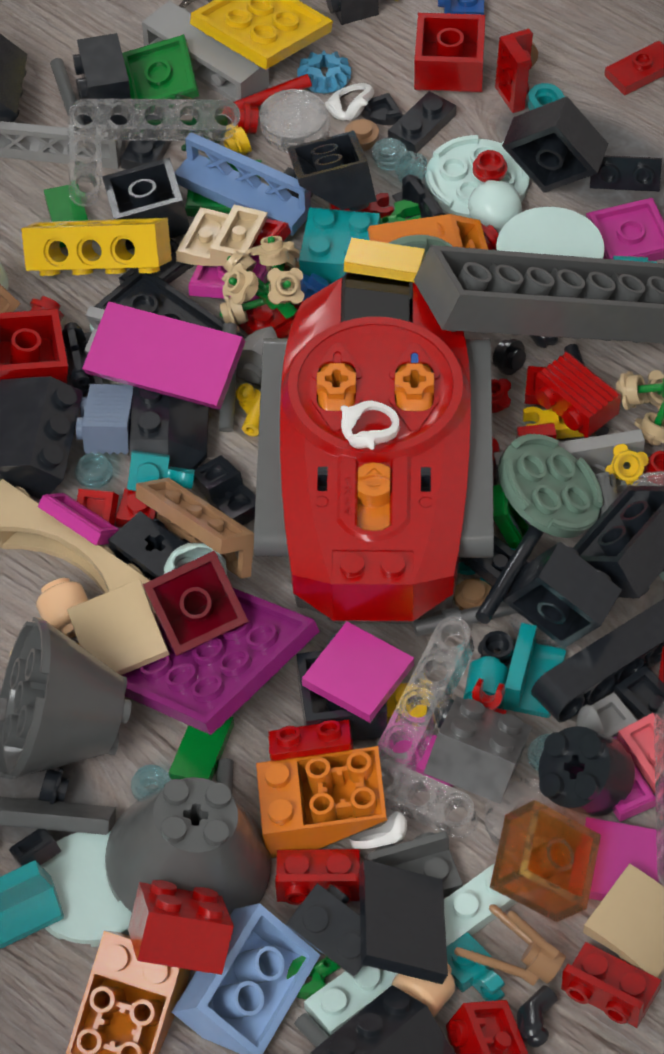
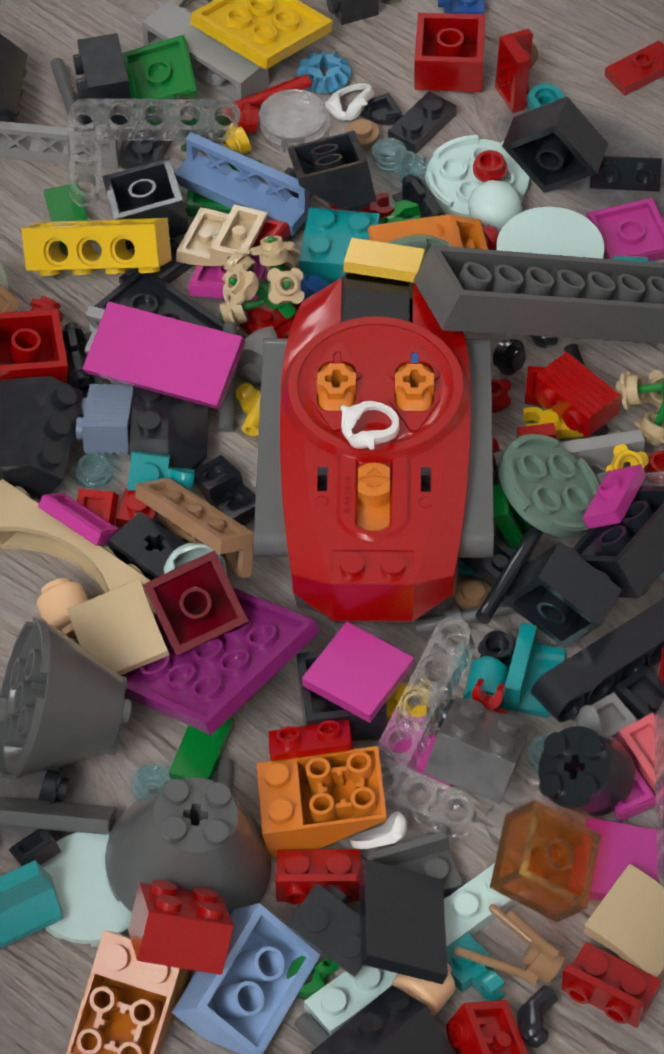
(614, 496): none -> dark pink plate

